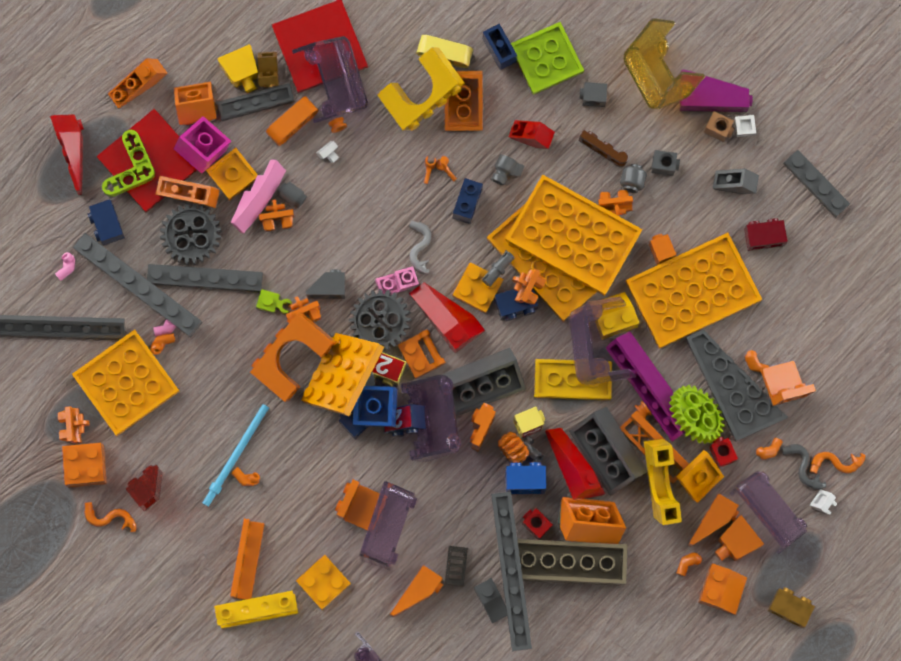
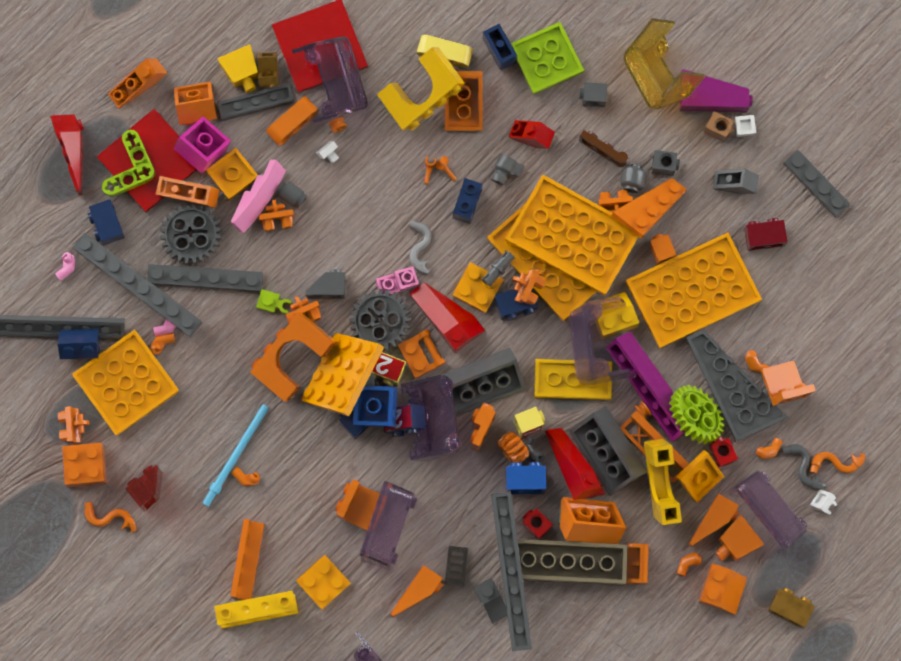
(78, 344): none -> dark blue brick
(637, 563): none -> orange hinge
(649, 208): none -> orange wing

